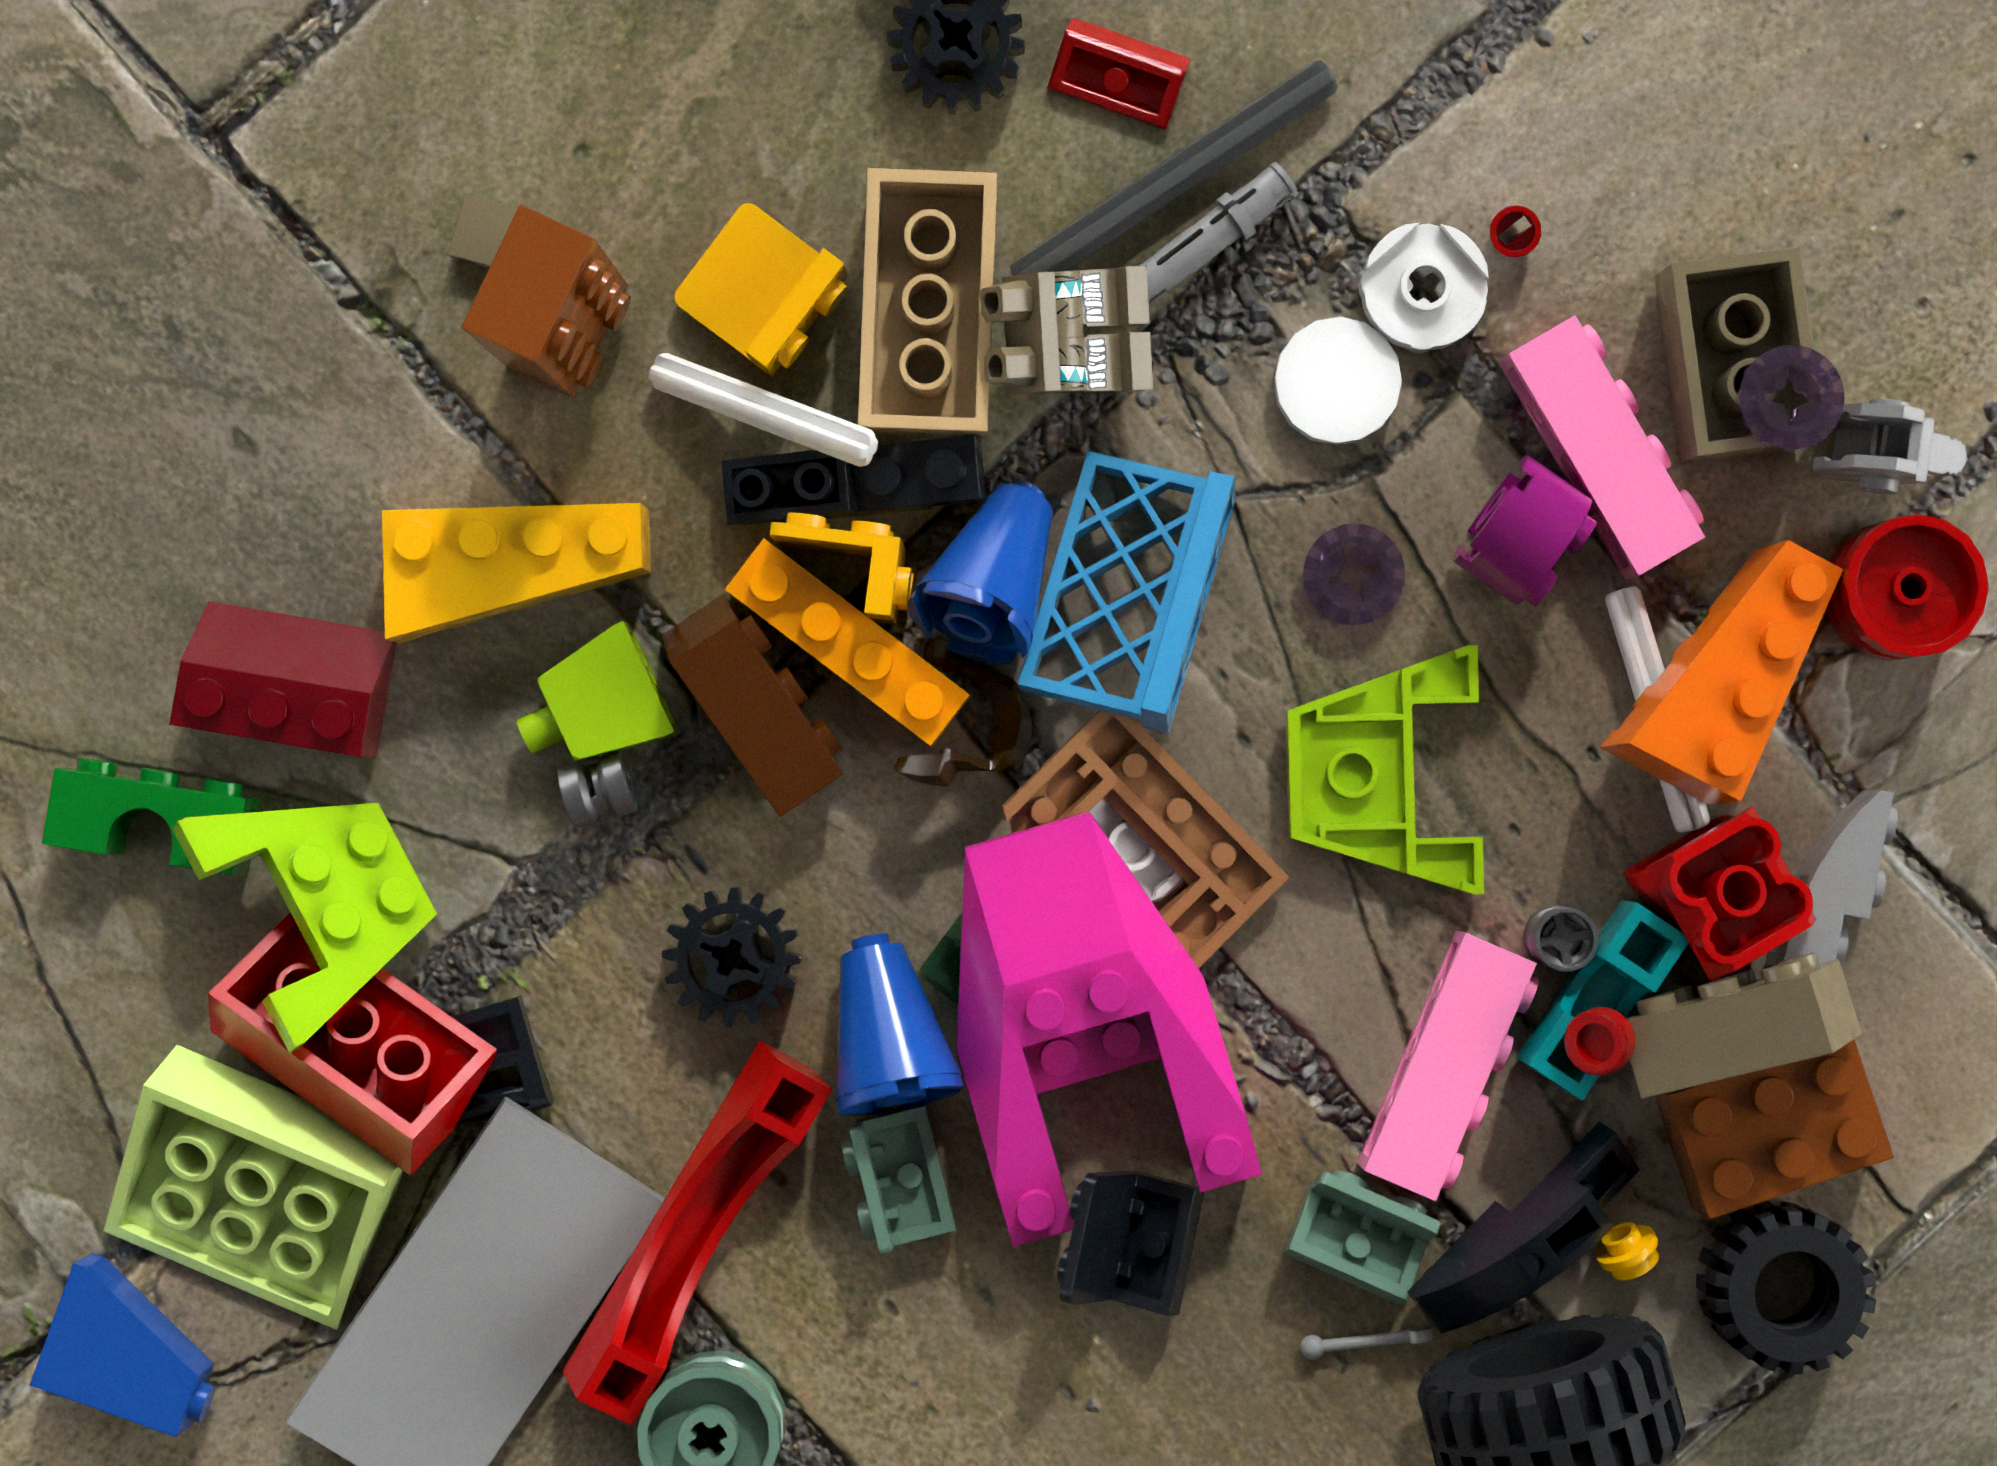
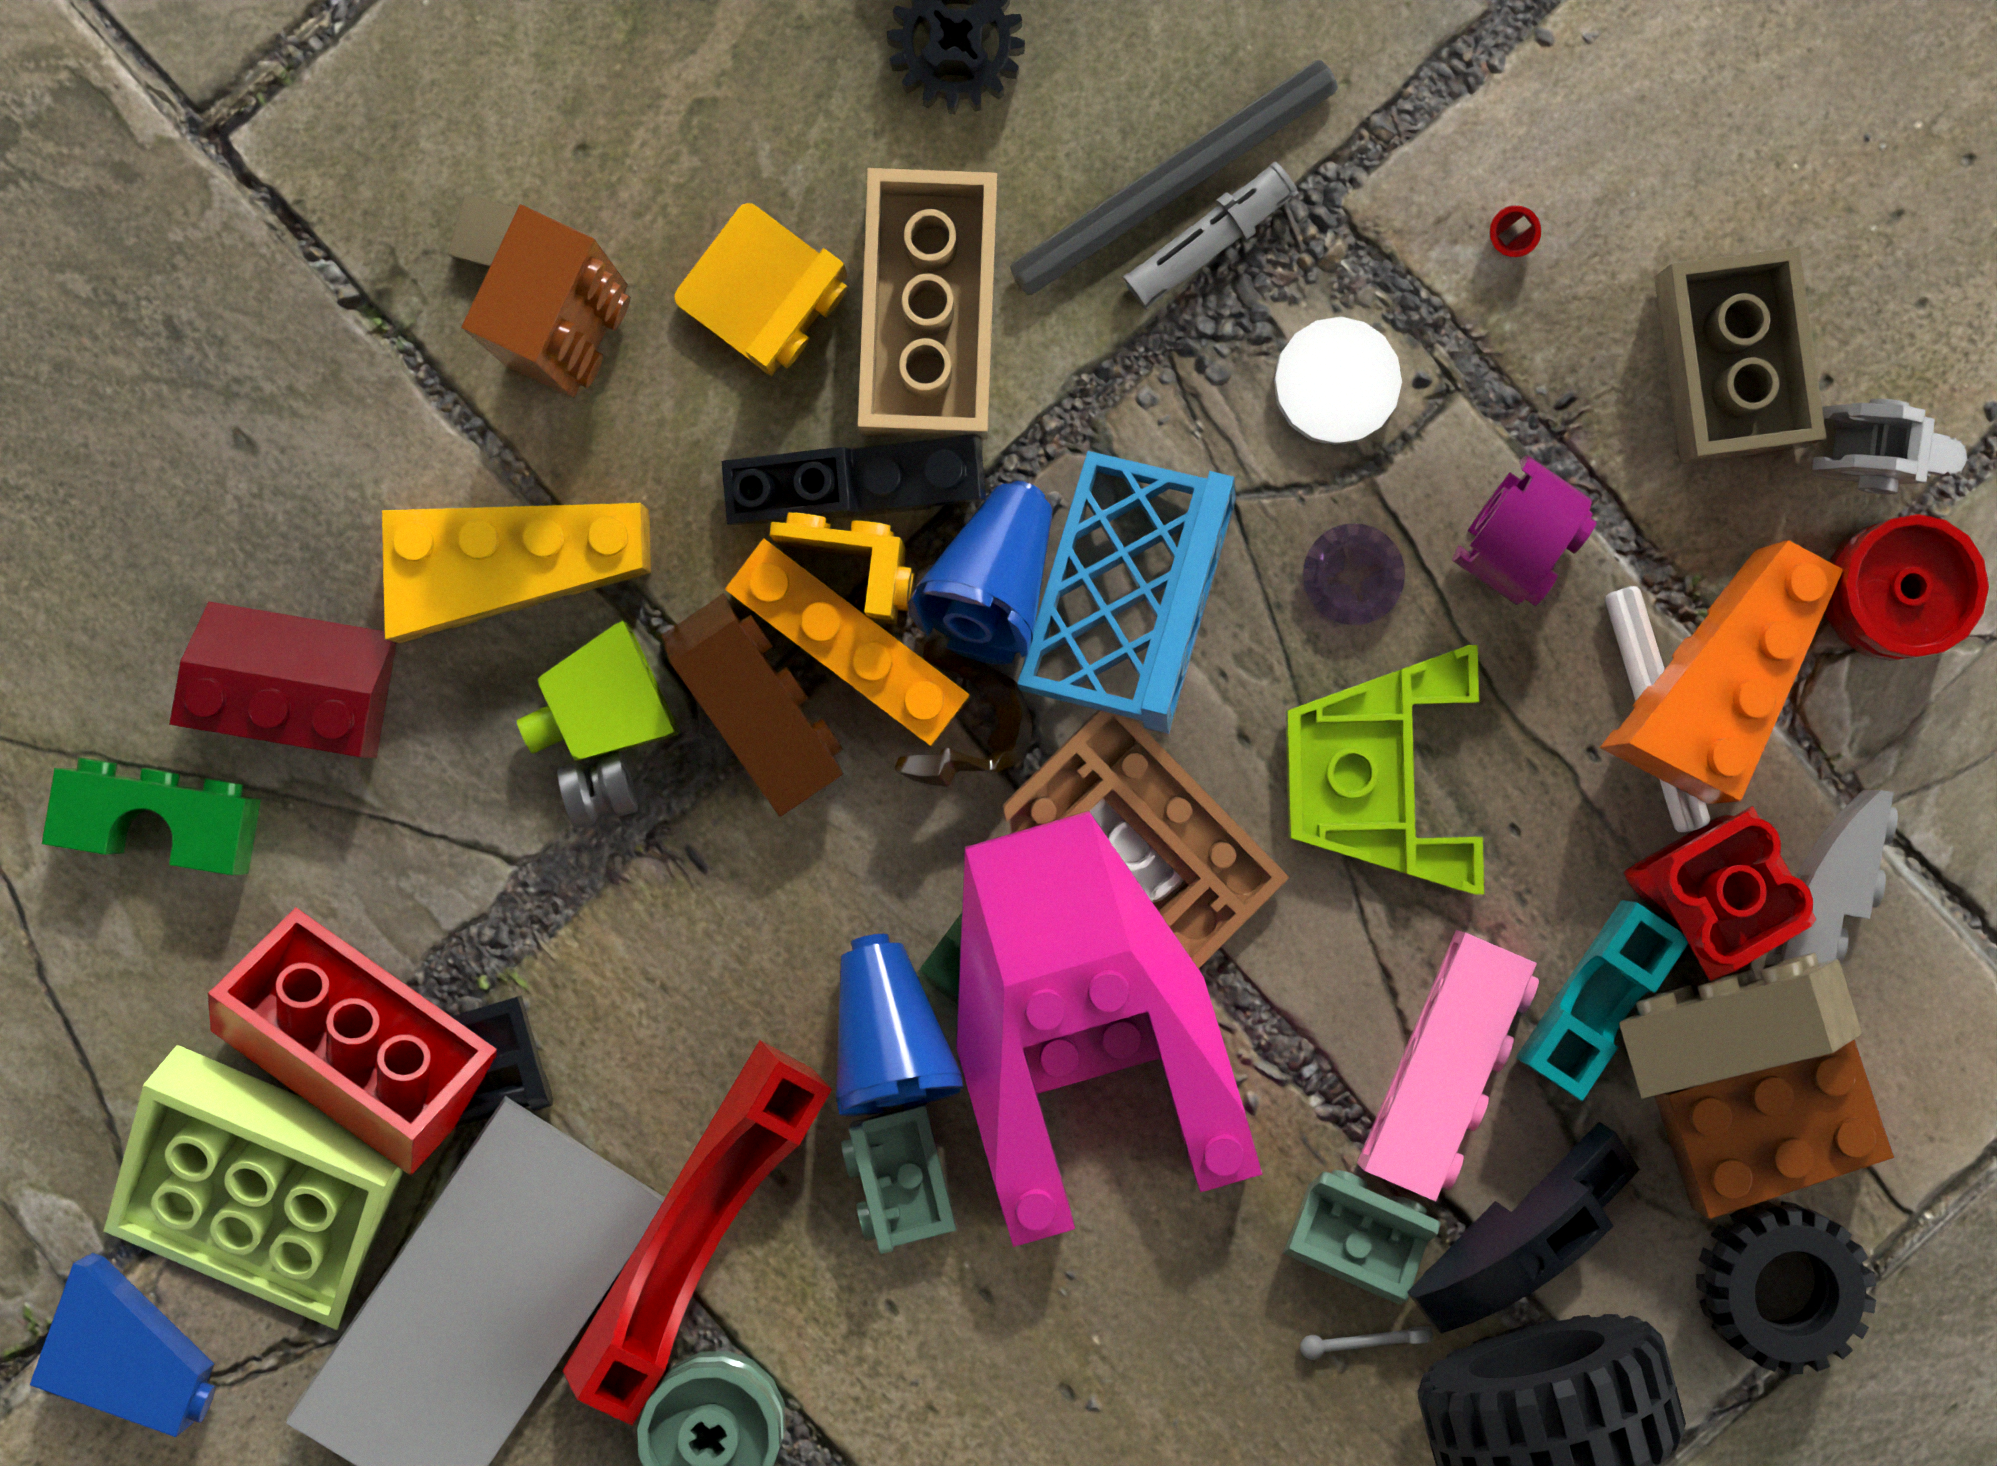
(342, 885): wing -> none
(719, 981): black gear -> none
(763, 409): white axle -> none
(1046, 337): dark tan hips -> none
(1118, 73): red slope -> none
(1130, 1241): black bracket -> none
(1424, 250): white plate -> none
(1572, 938): flat silver wheel -> none
(1599, 1041): red tile -> none
(1602, 446): bright pink brick -> none
(1628, 1251): yellow plate -> none
(1812, 376): clear purple gear -> none

